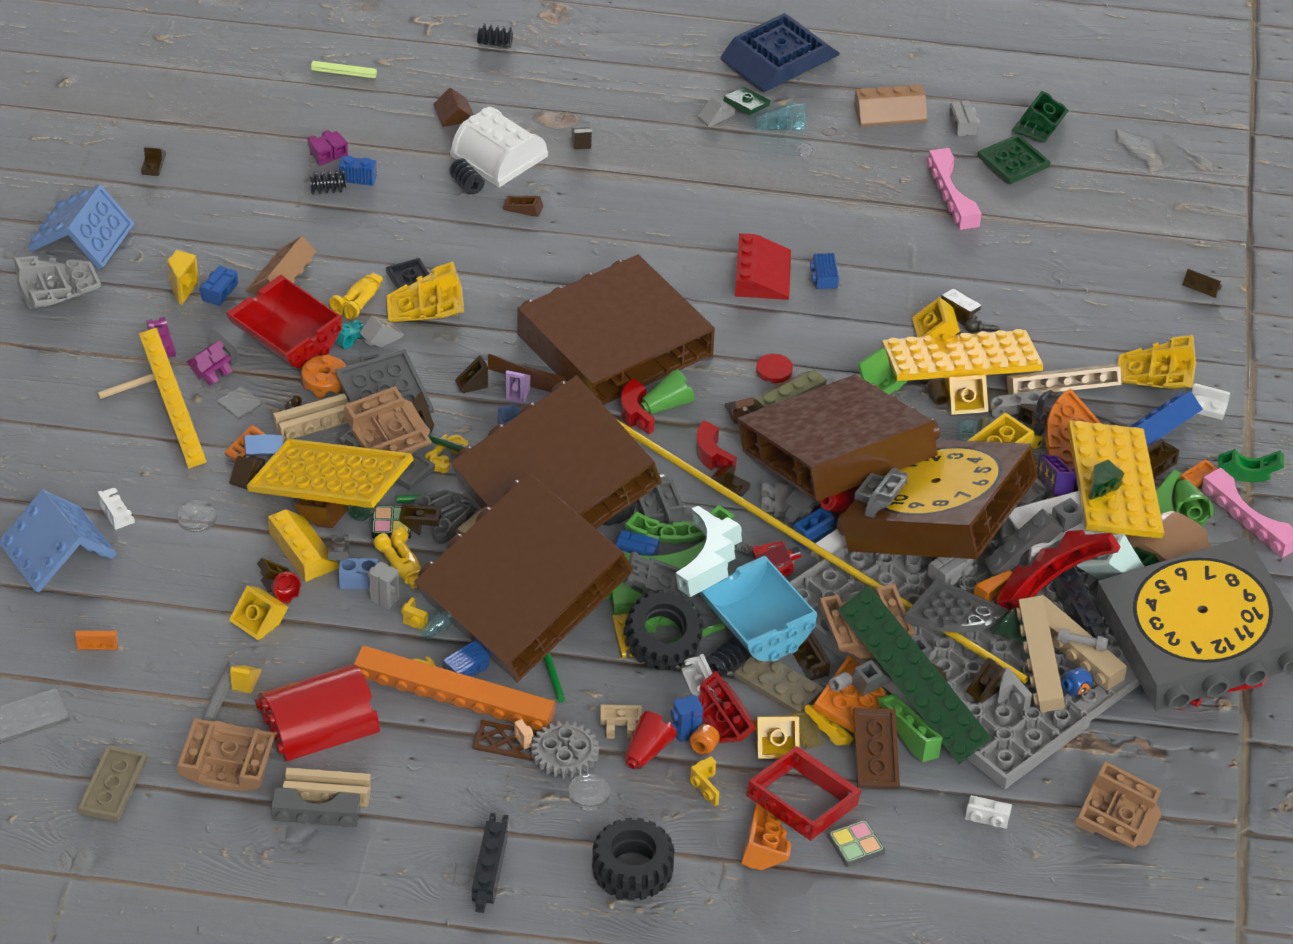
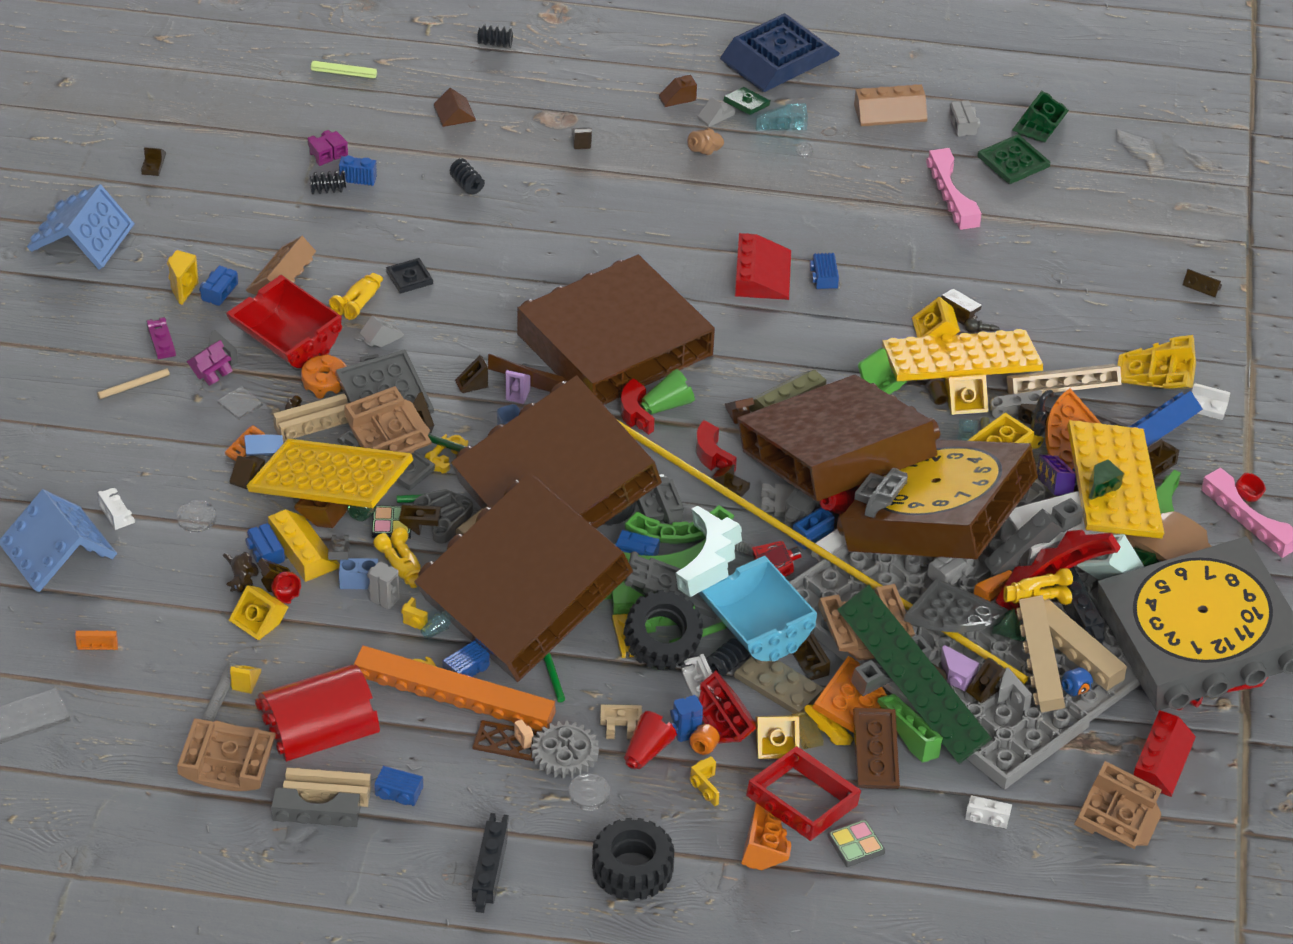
(53, 282): light grey wedge -> none
(112, 783): dark tan plate -> none
(172, 398): yellow plate -> none
(243, 571): none -> dark brown animal
(265, 544): none -> blue brick
(349, 333): teal plate -> none
(398, 786): none -> blue brick
(428, 298): yellow wedge -> none
(497, 146): white container -> none
(524, 205): reddish brown slope -> none
(679, 91): none -> reddish brown slope
(705, 141): none -> medium nougat head
(774, 368): red tile -> none
(840, 681): light grey hinge -> none
(958, 668): none -> lavender slope
(1031, 587): none -> yellow piece
(1065, 636): light grey bar -> none
(1165, 752): none -> red slope
(1192, 502): bright green cone -> none
(1198, 472): orange plate -> none
(1250, 469): green arch -> none
(1250, 487): none -> red hair

